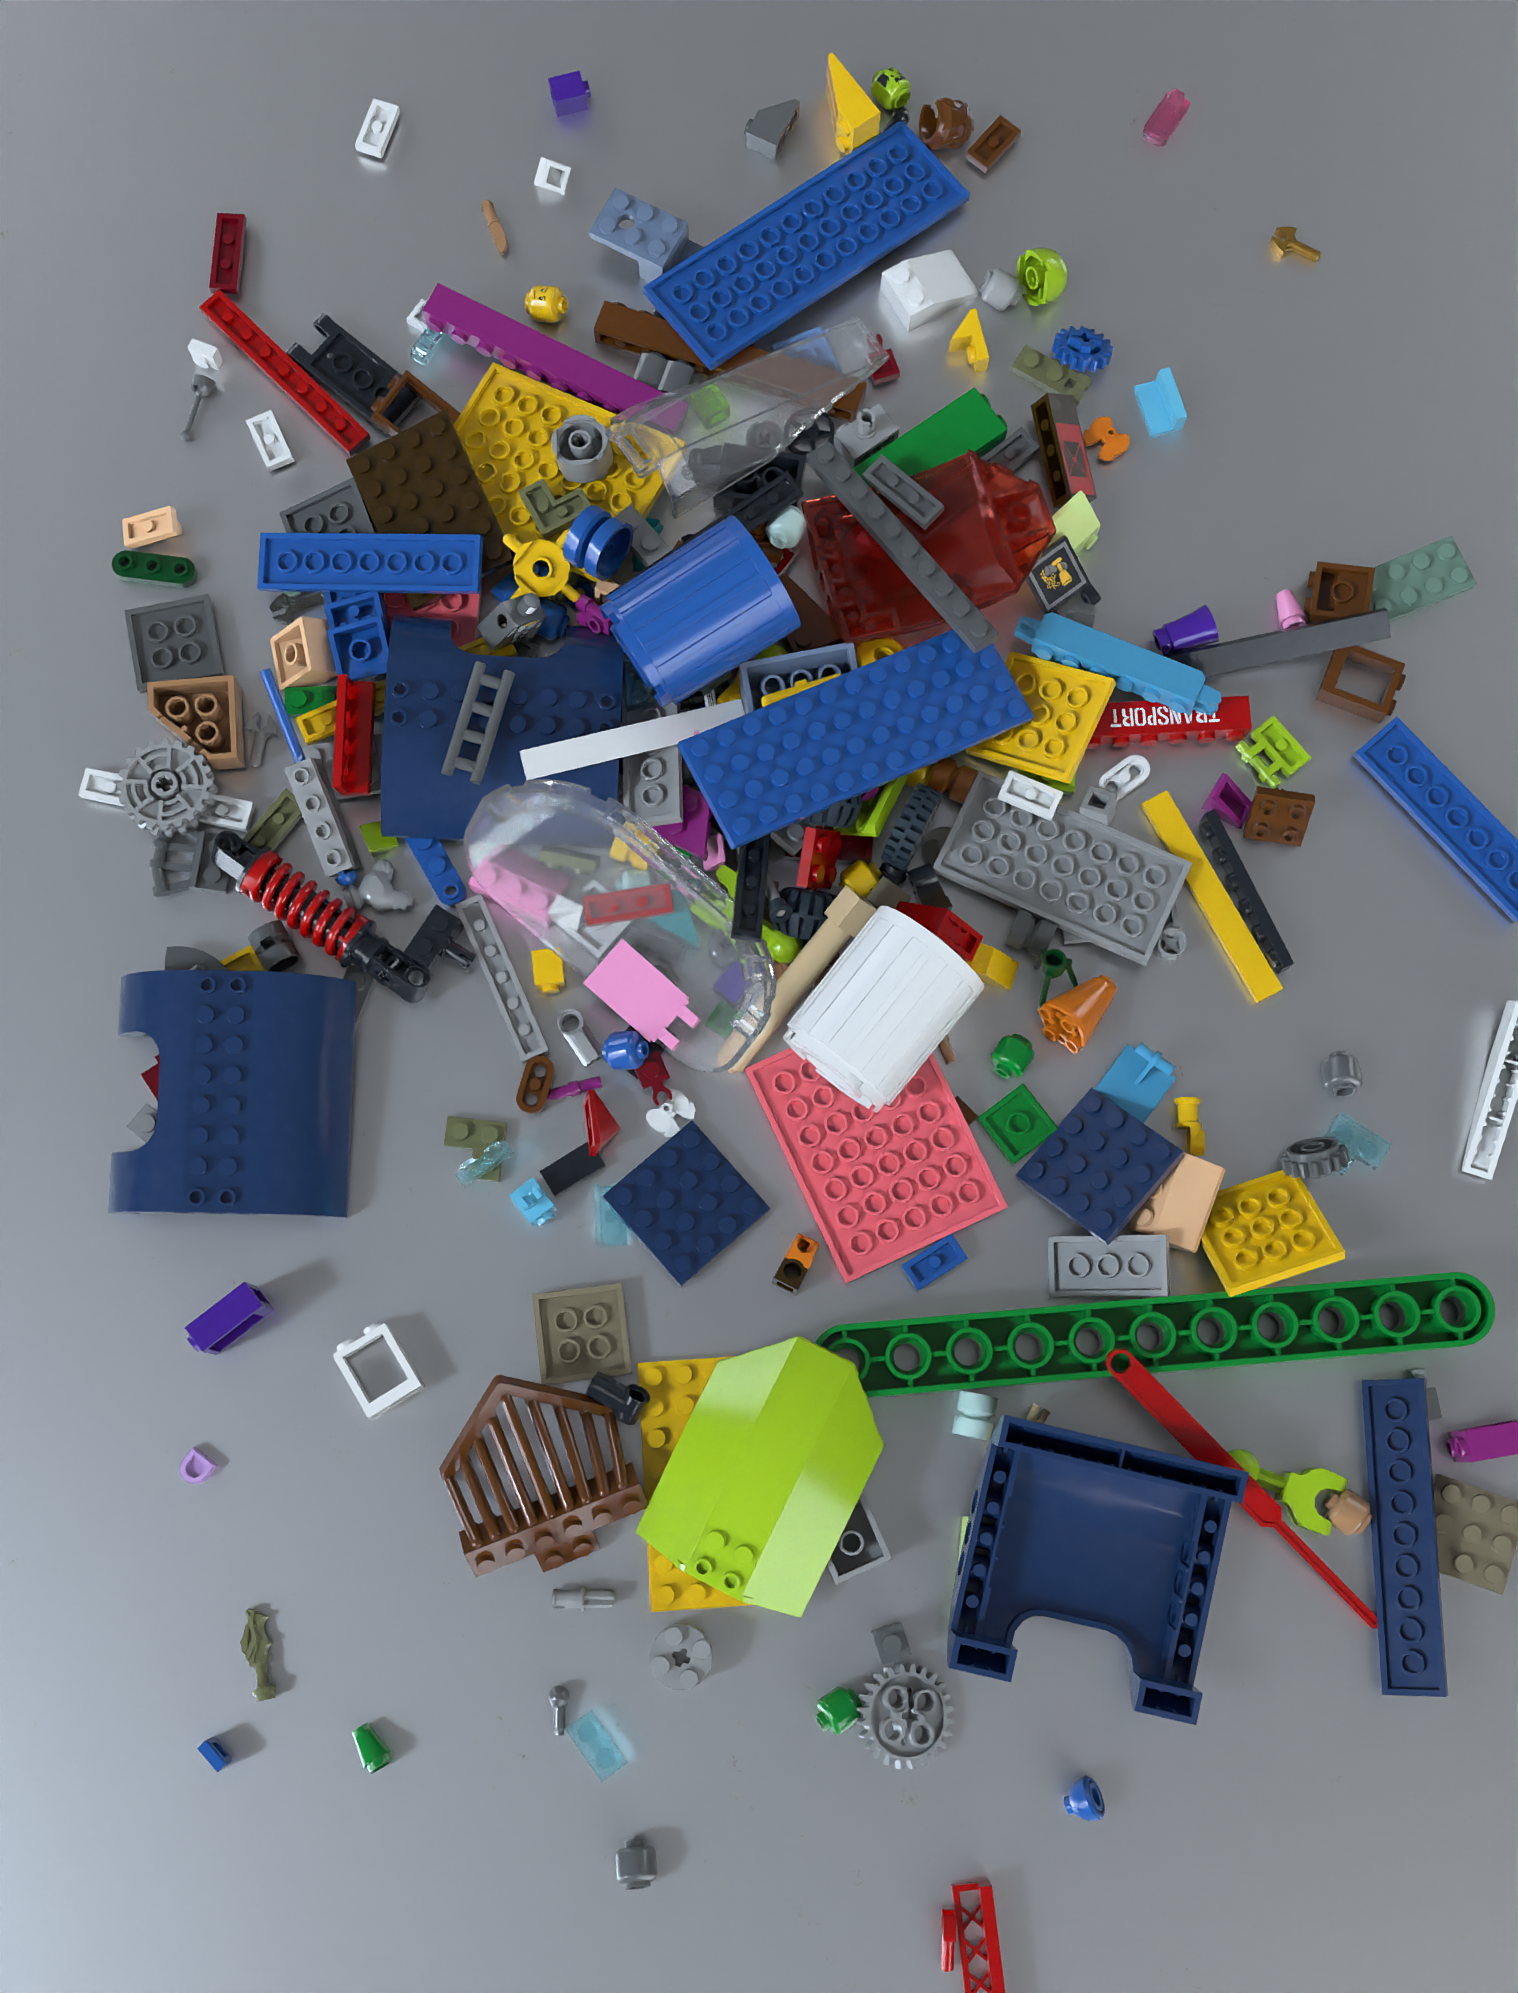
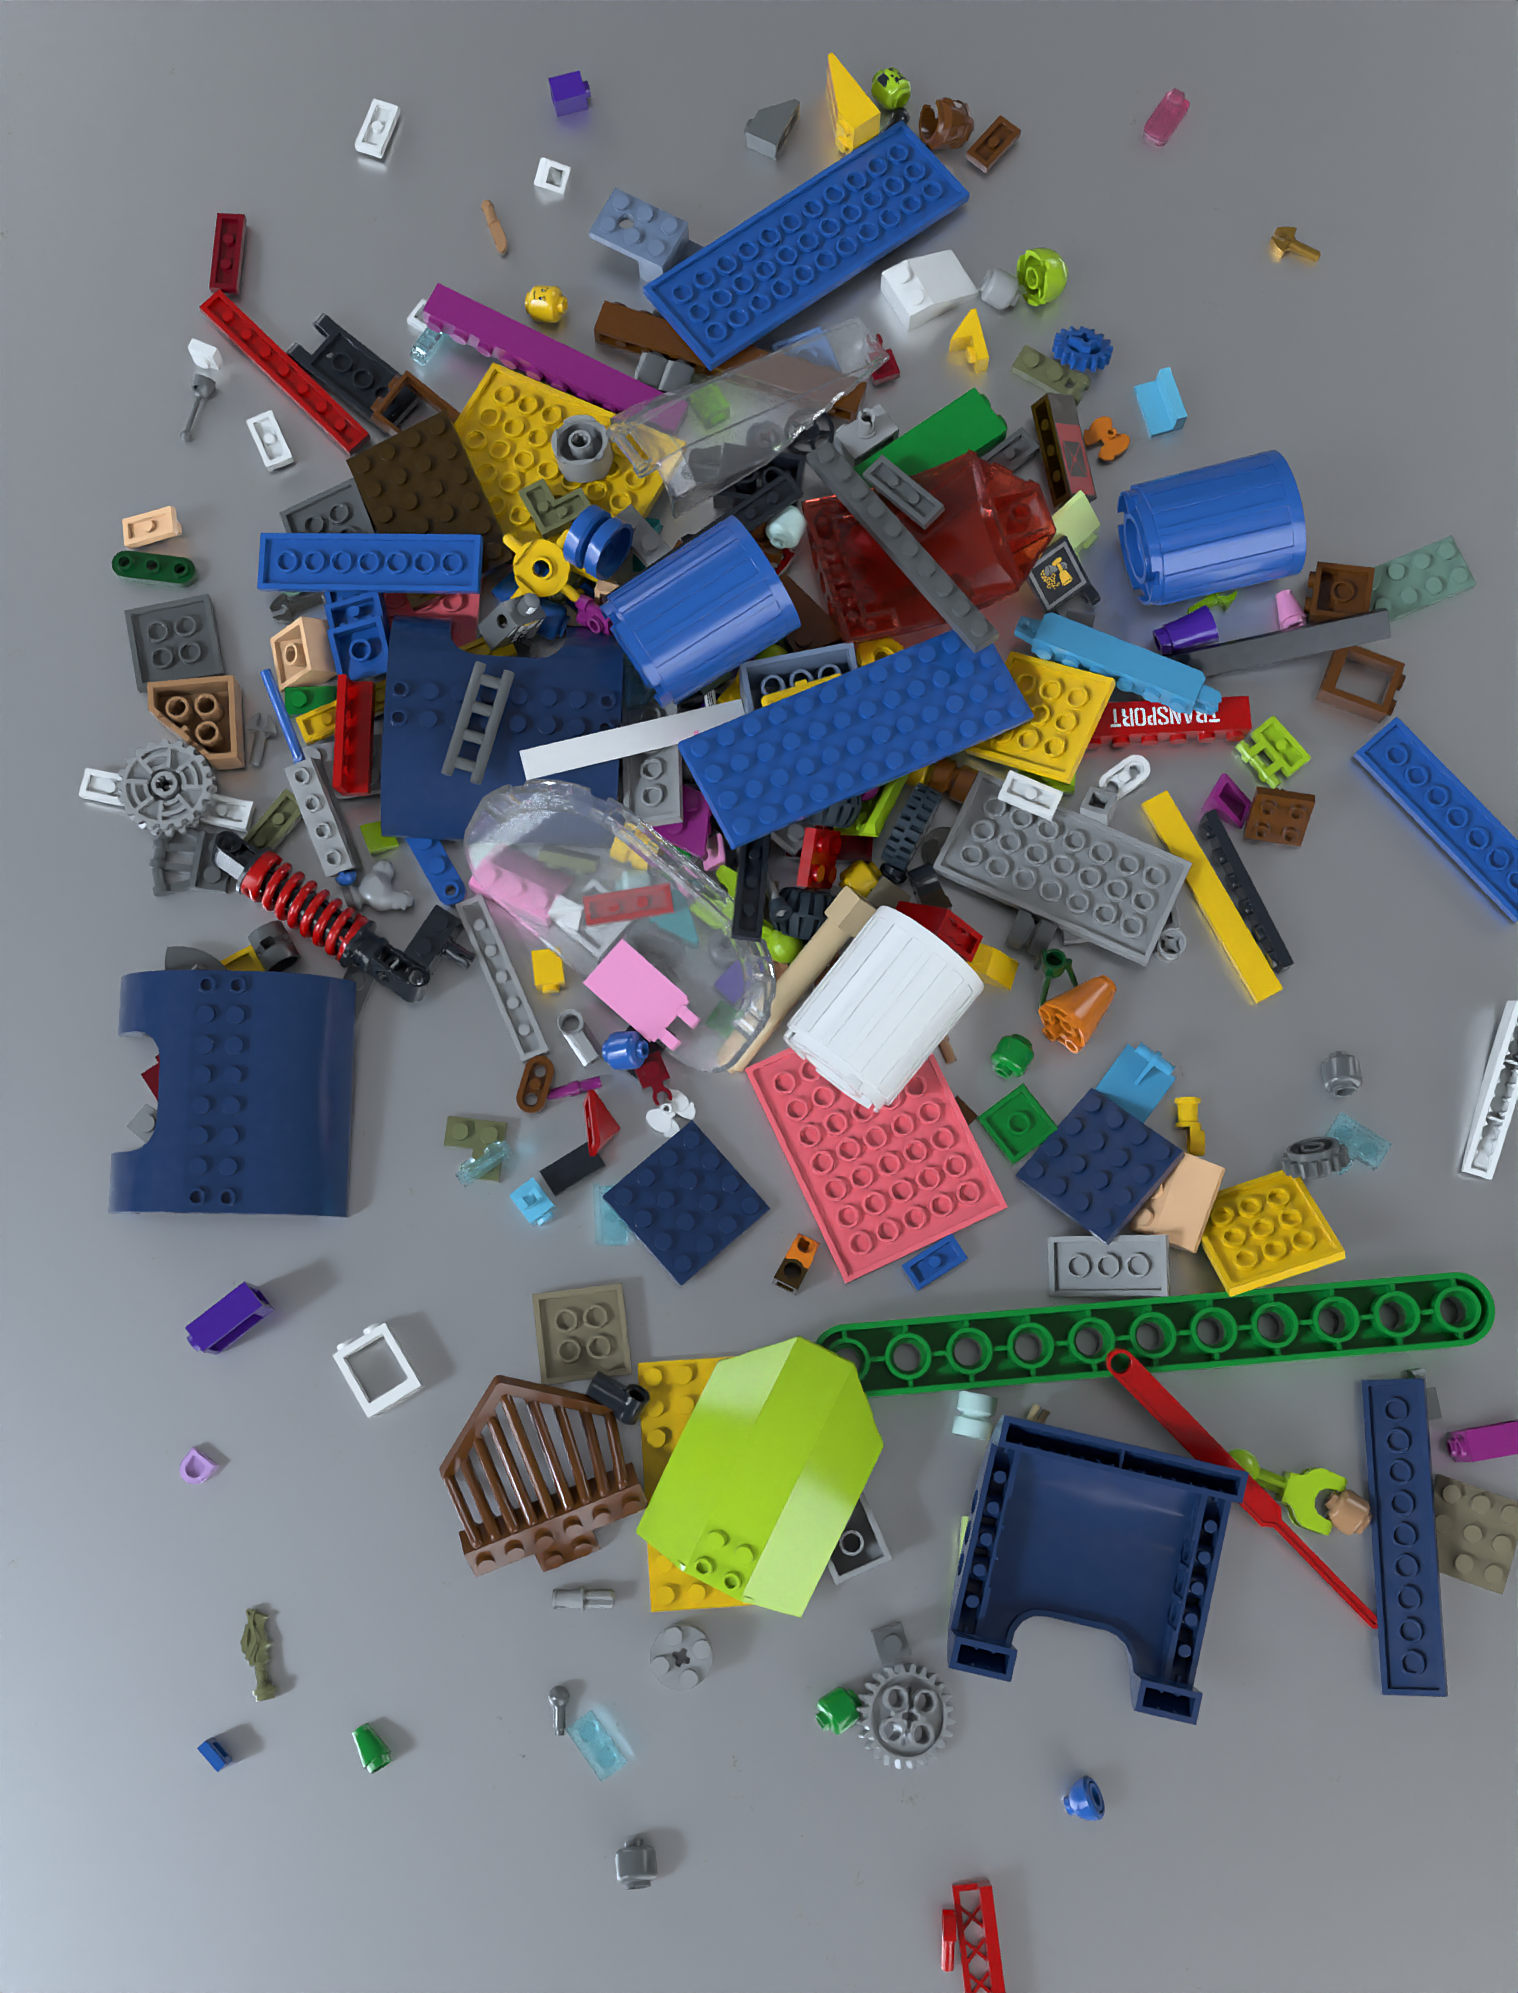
(1212, 600): none -> clear neon green bar
(1213, 529): none -> blue container

